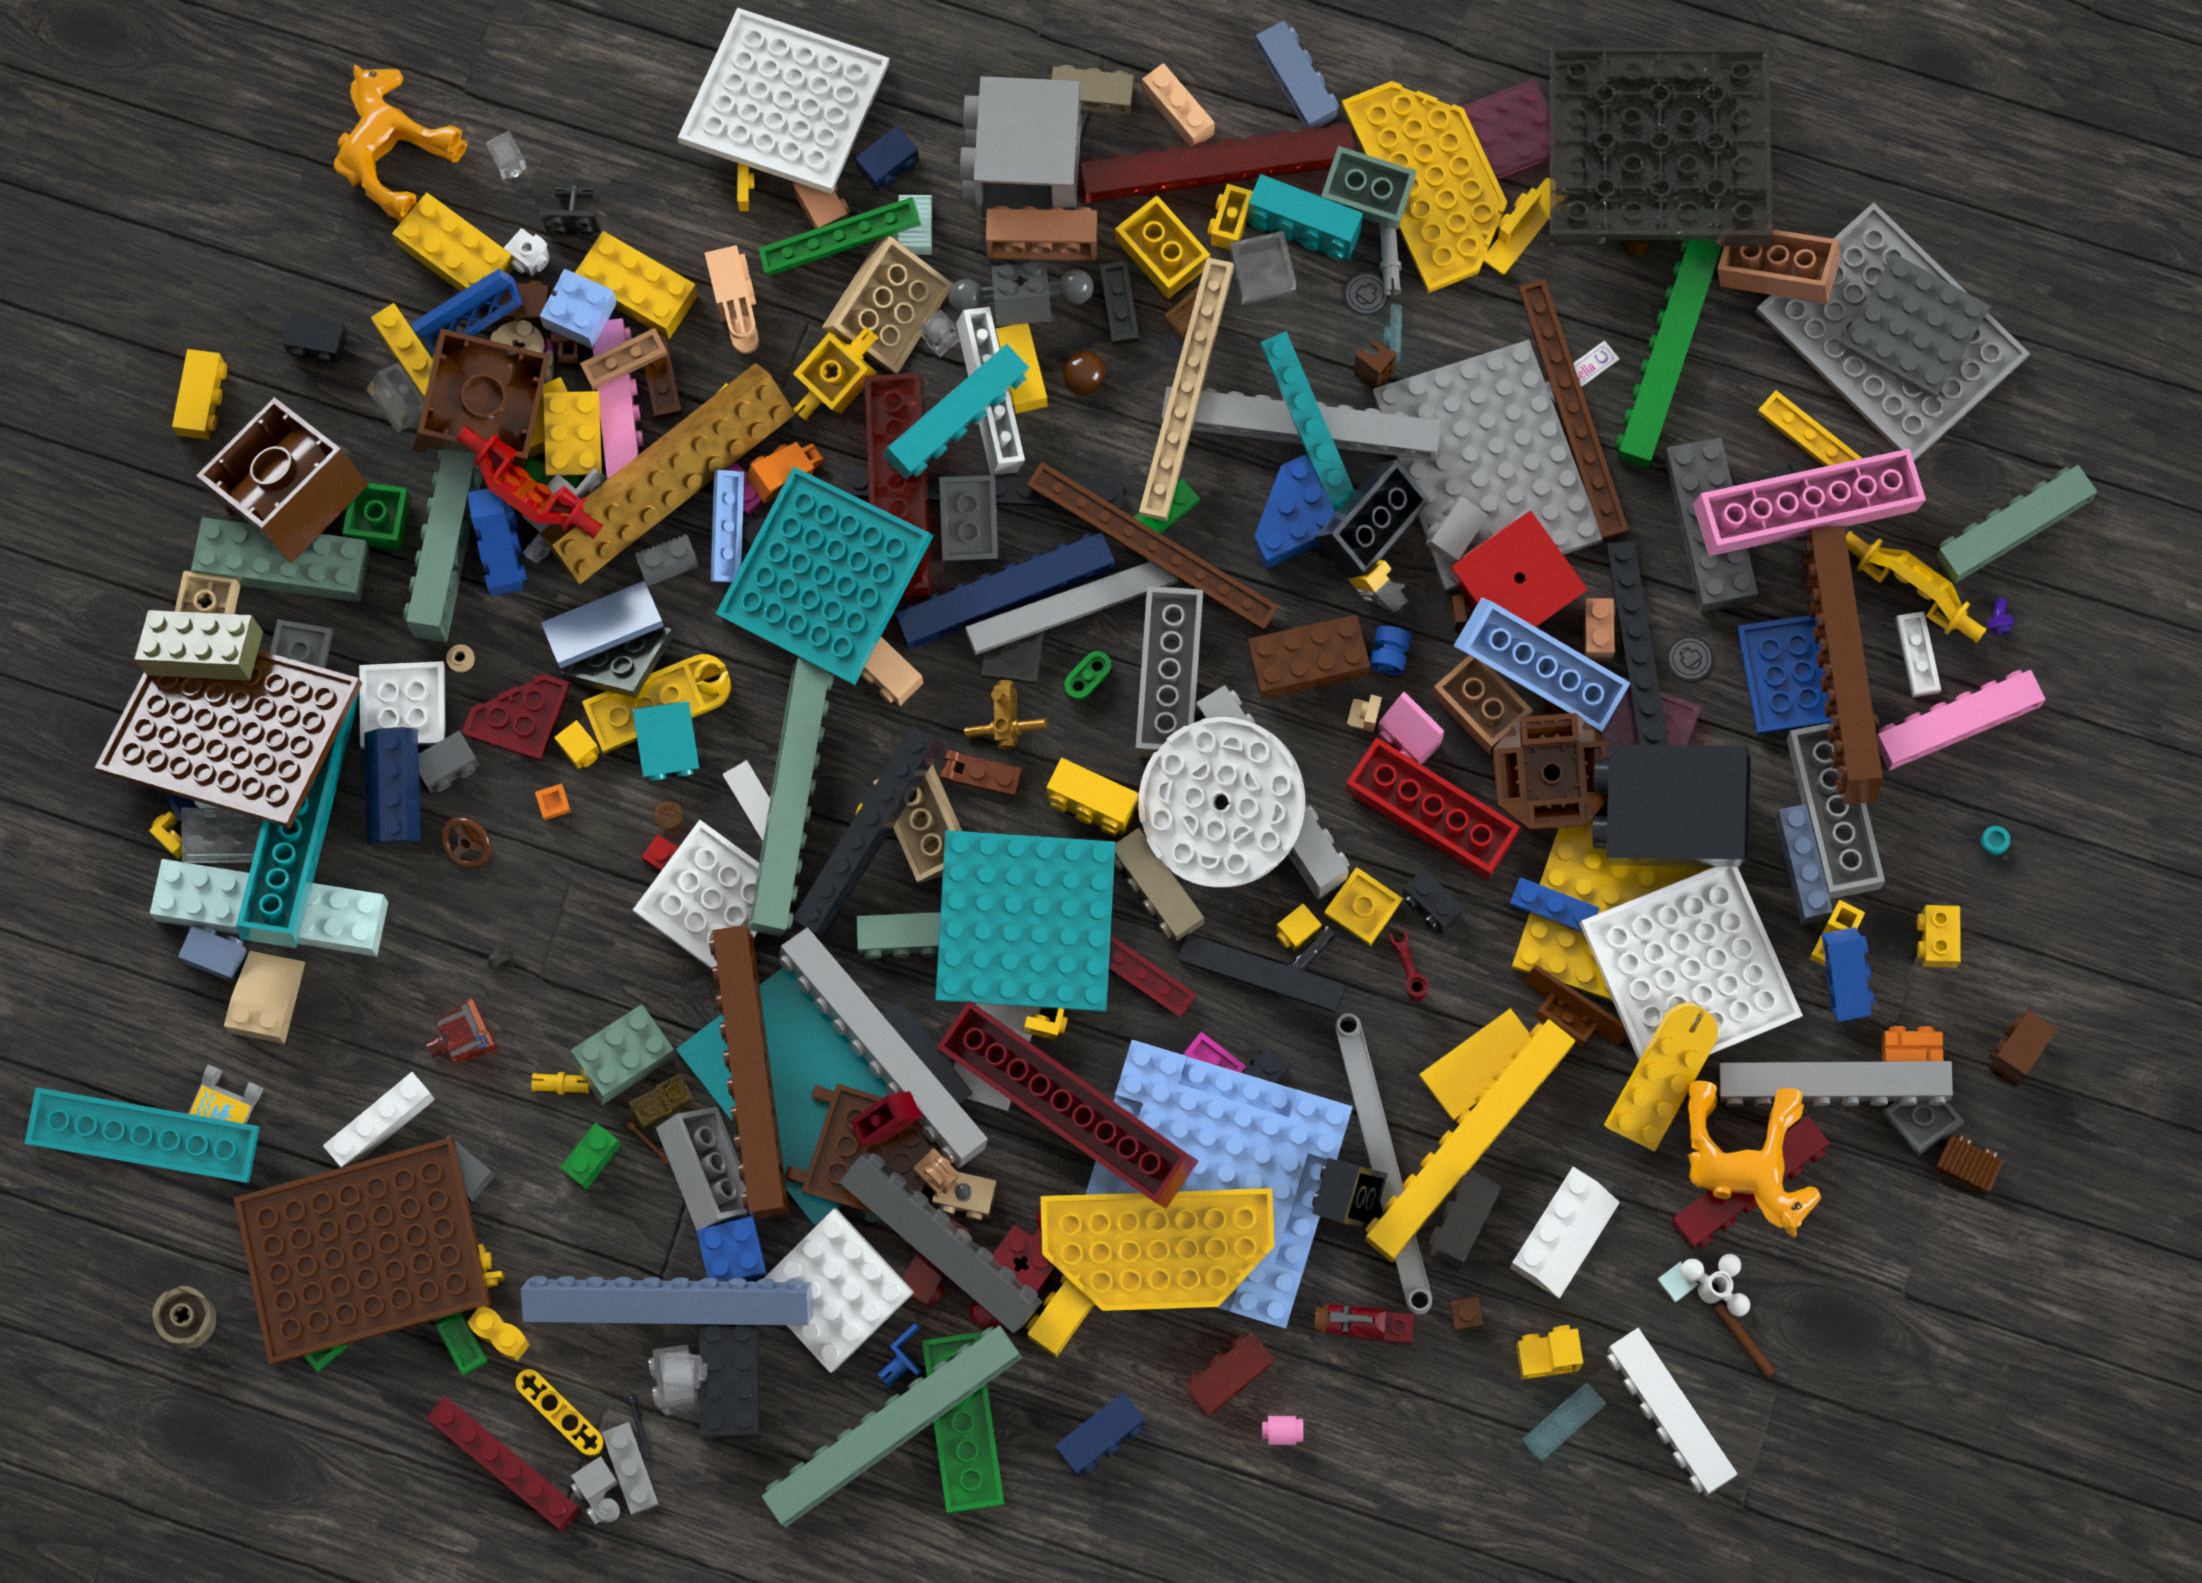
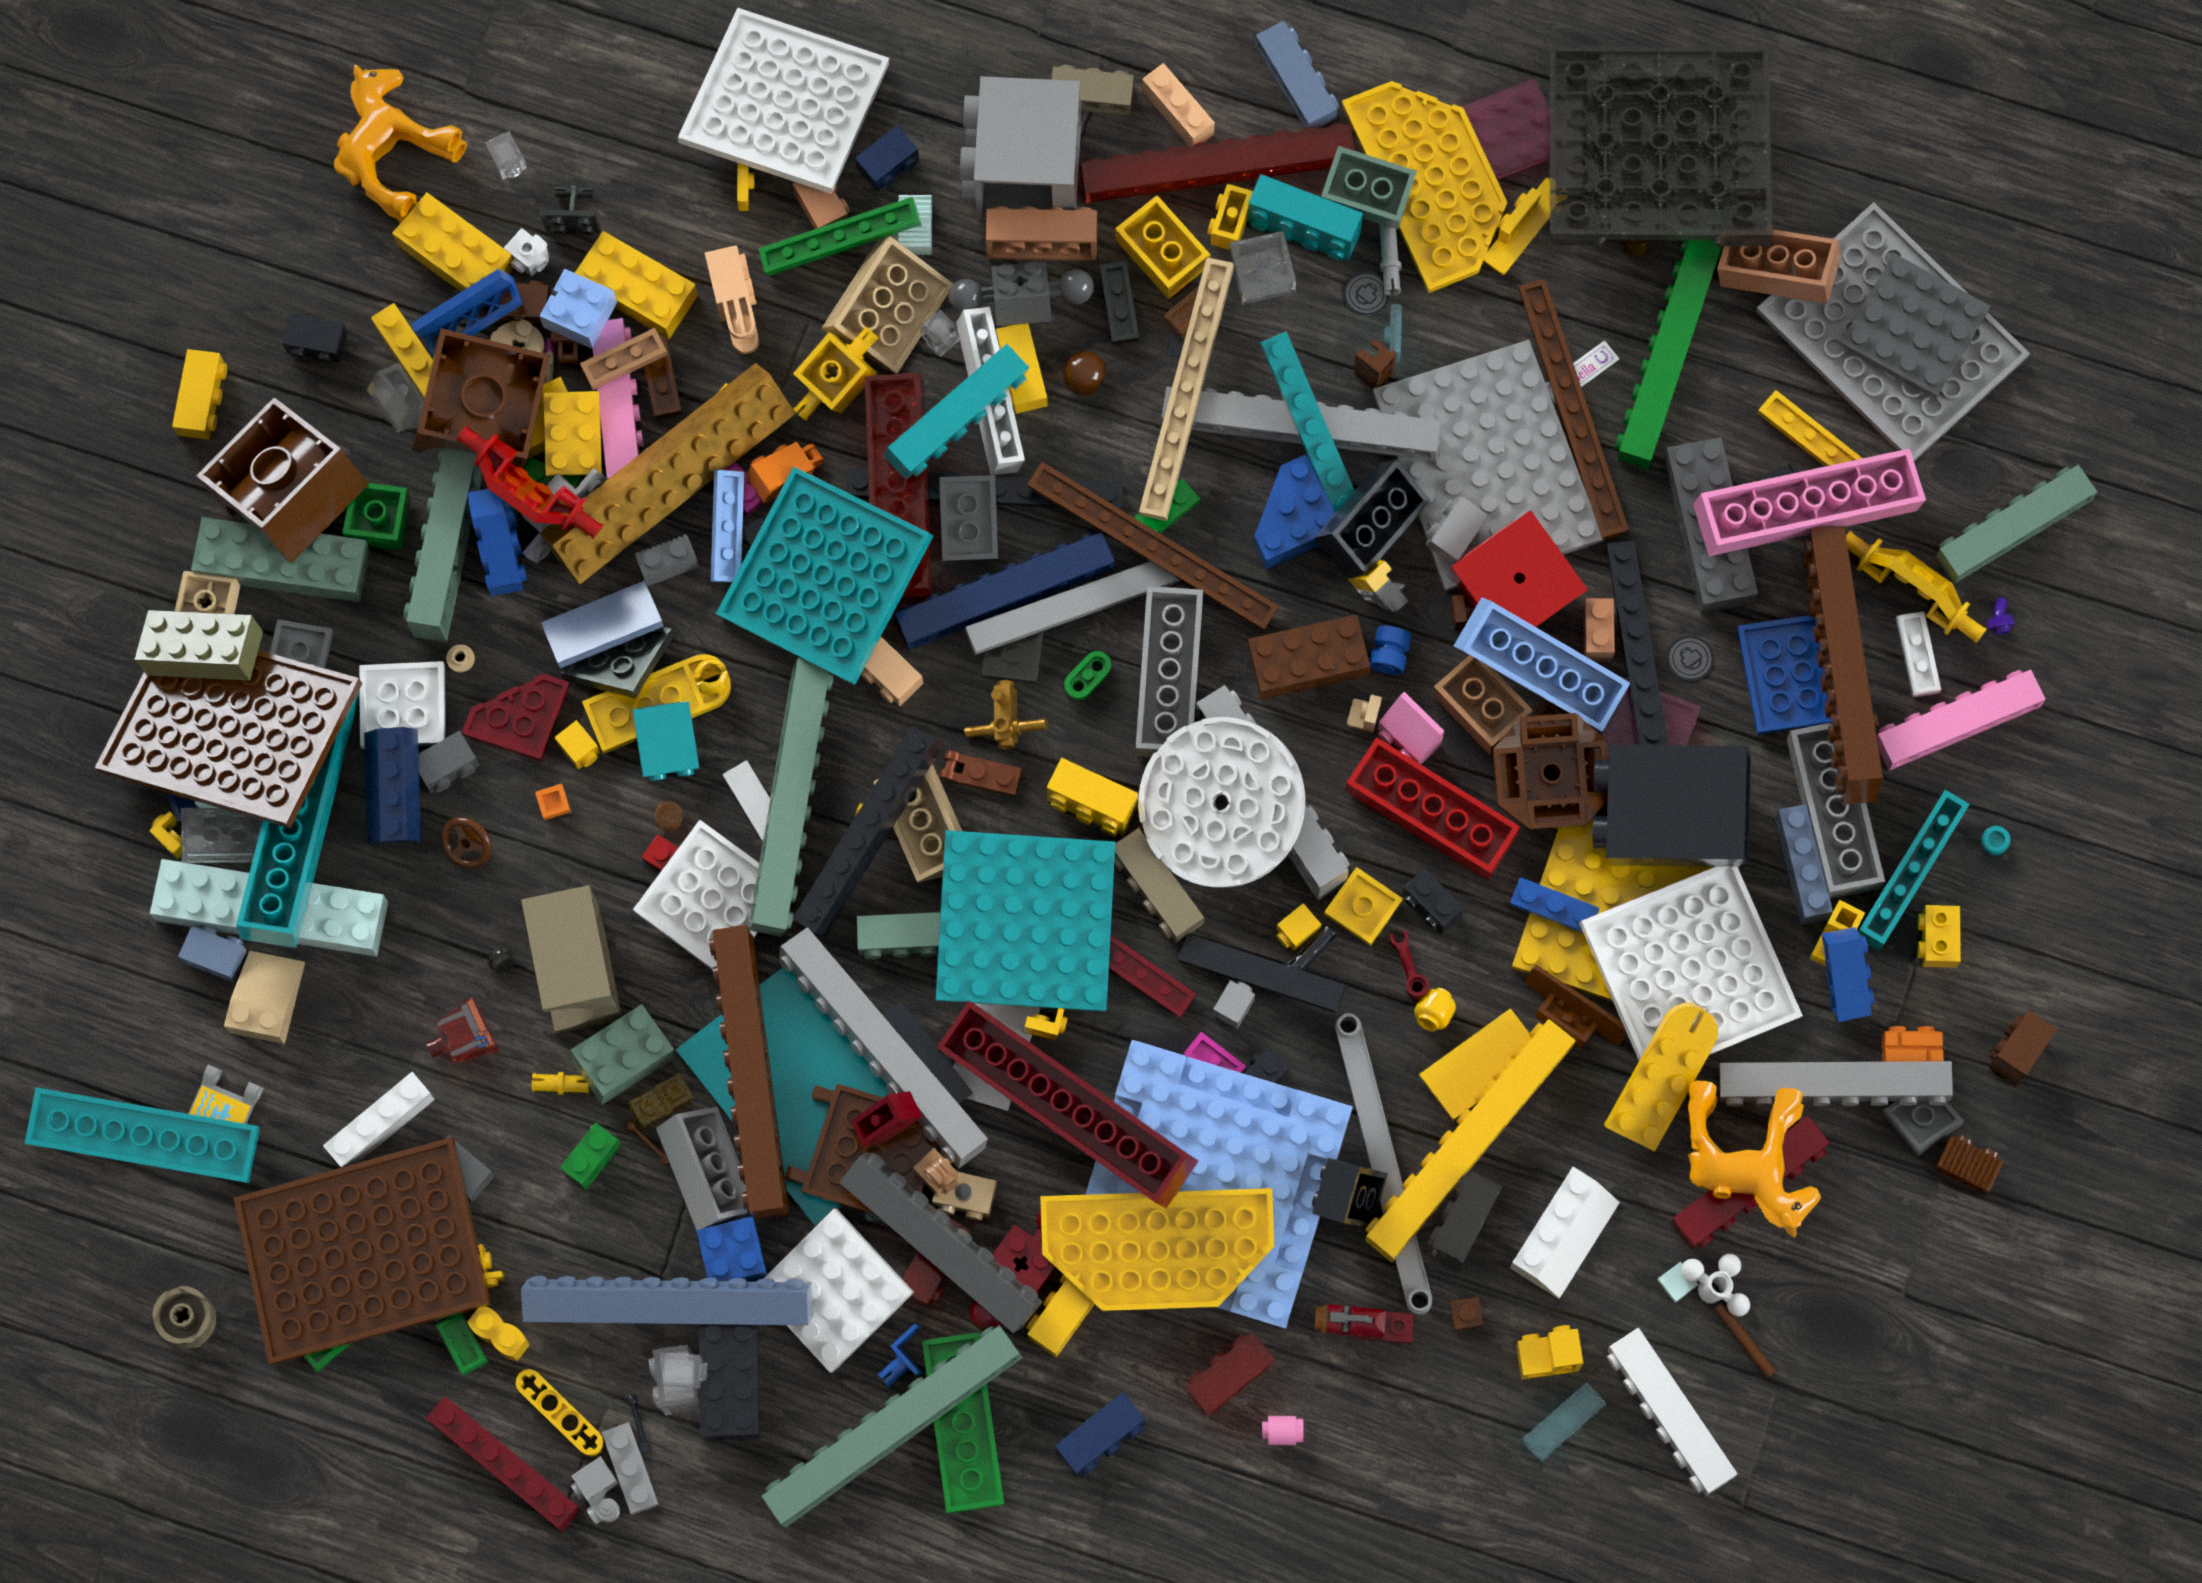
(571, 959): none -> dark tan piece
(1234, 1003): none -> light grey brick
(1435, 1009): none -> yellow head
(1912, 869): none -> teal brick

